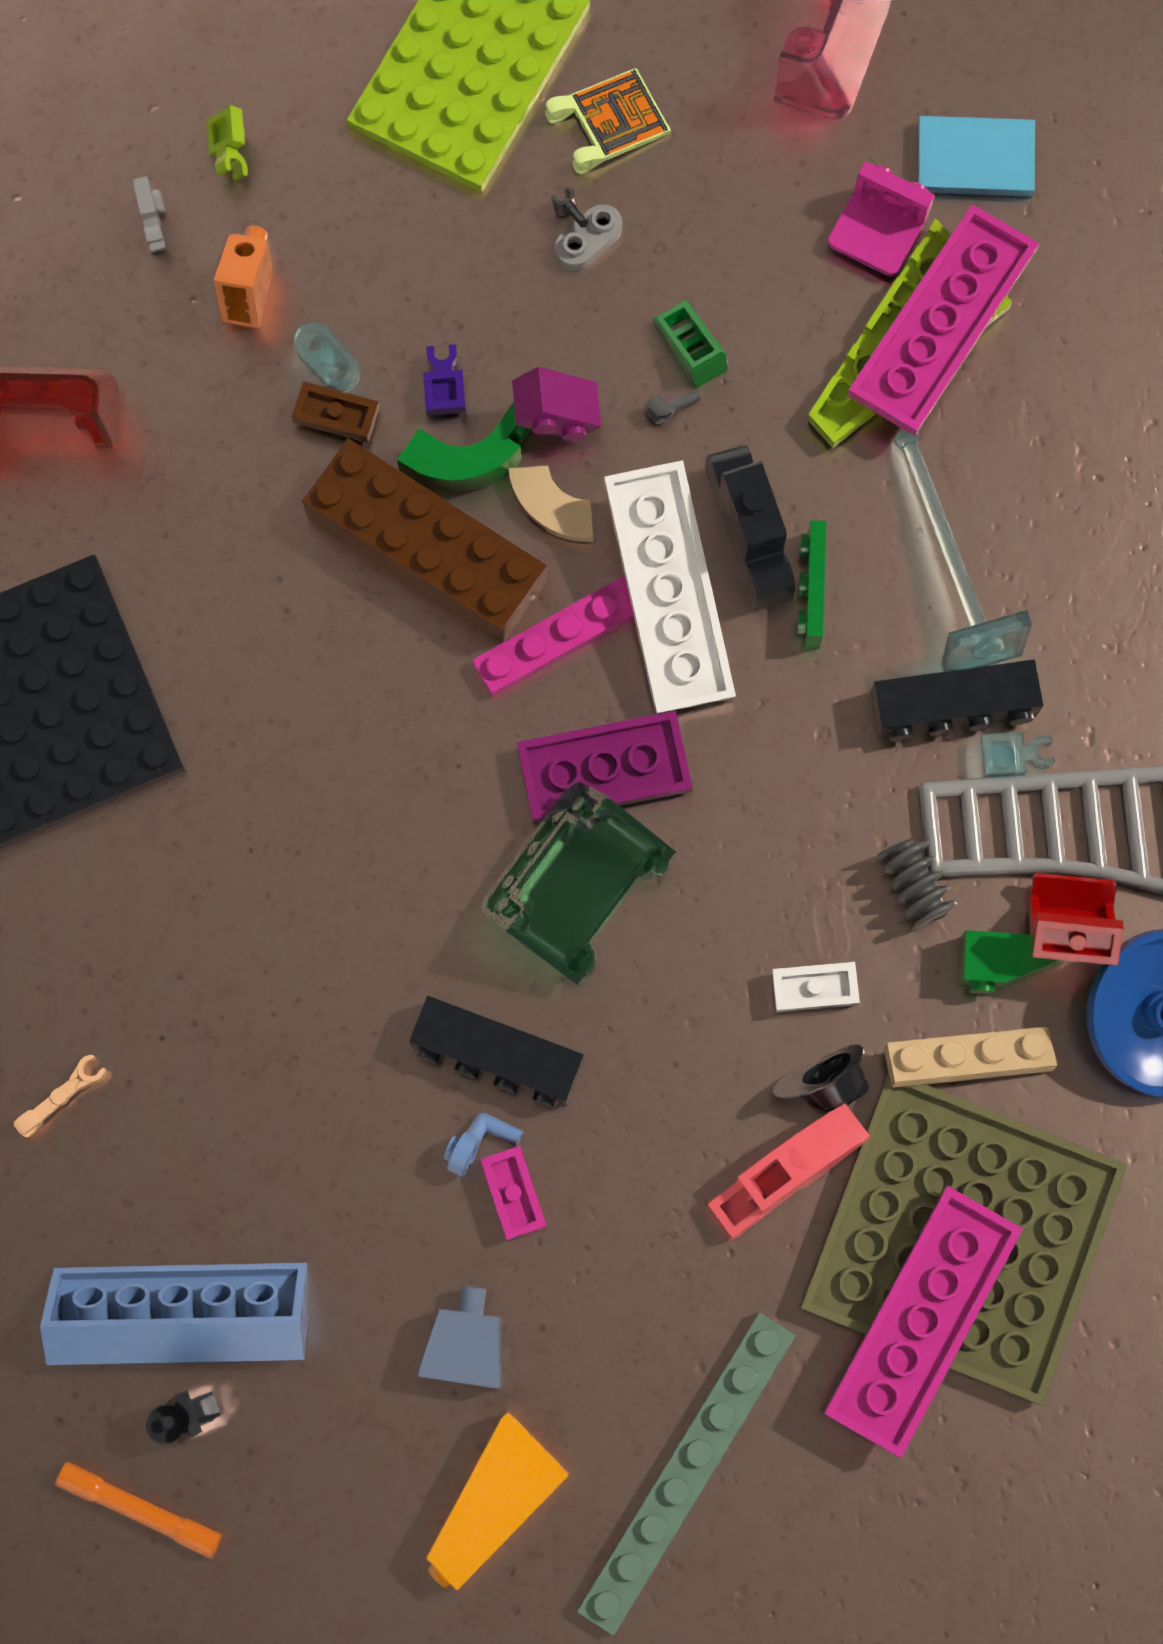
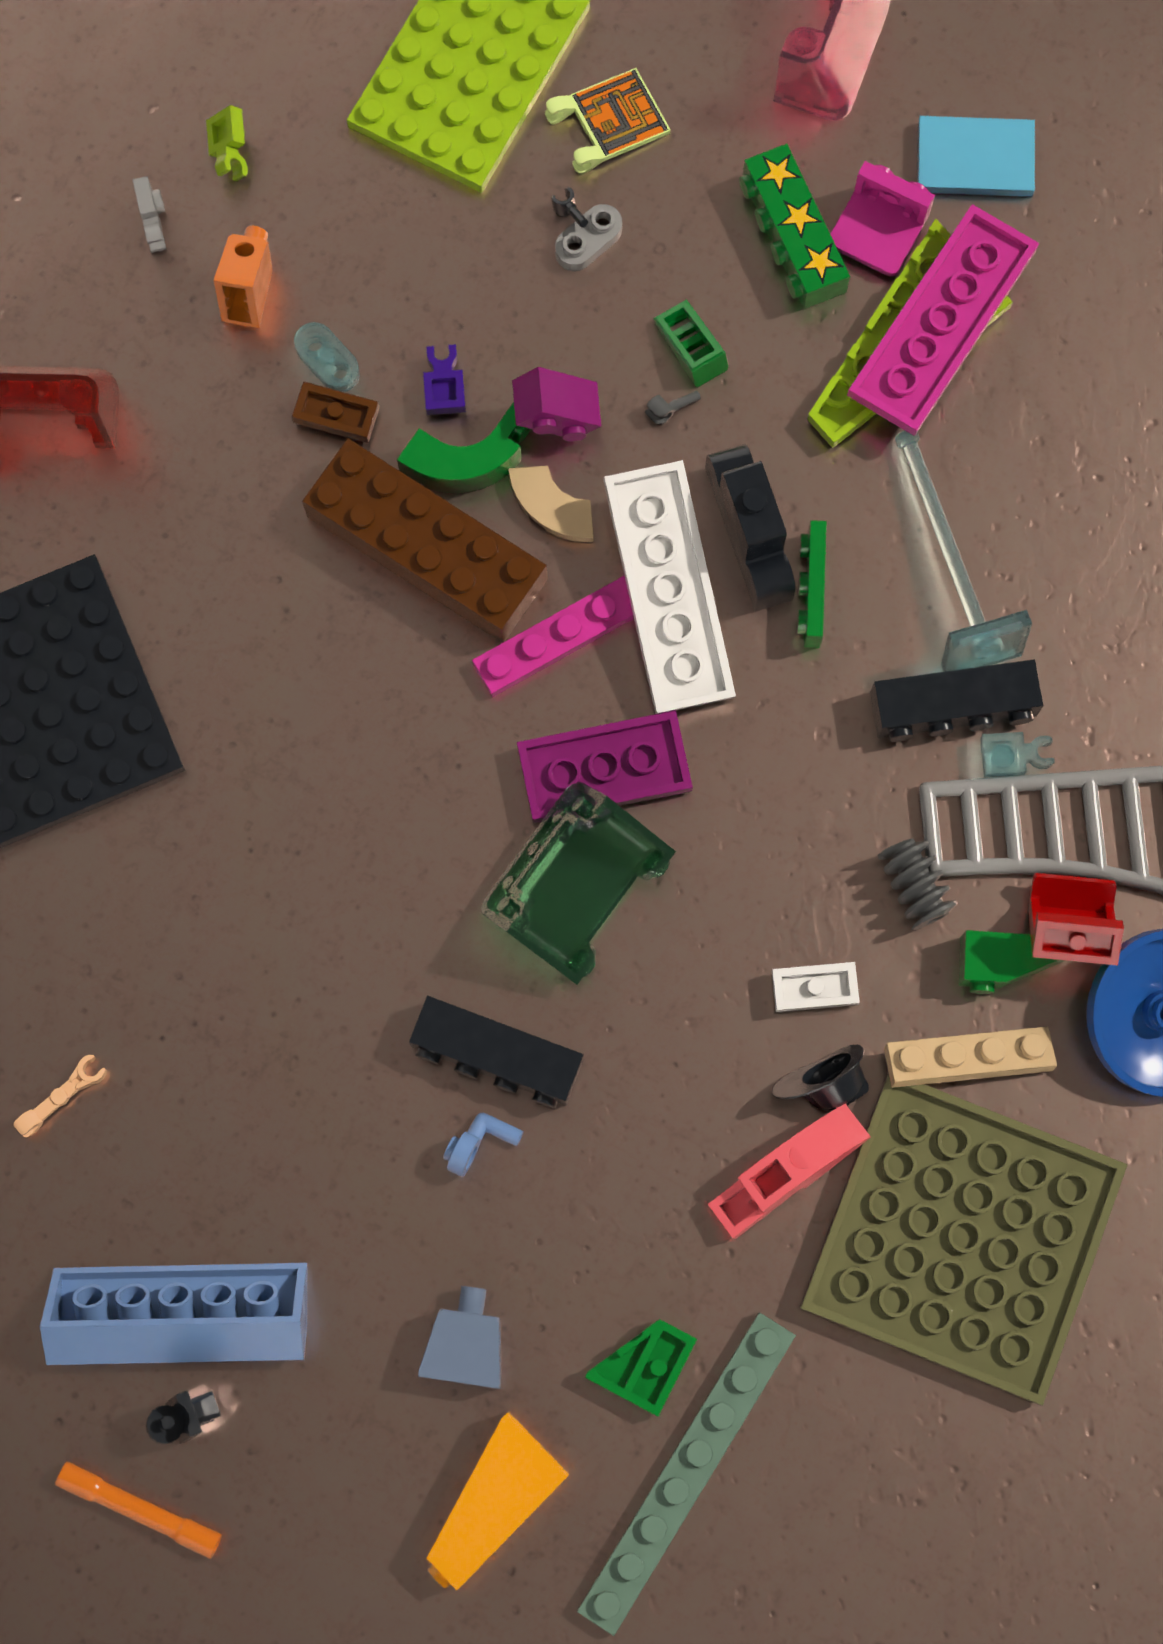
(513, 1193): dark pink plate -> none
(646, 1366): none -> green wing
(794, 226): none -> green brick
(923, 1321): dark pink plate -> none

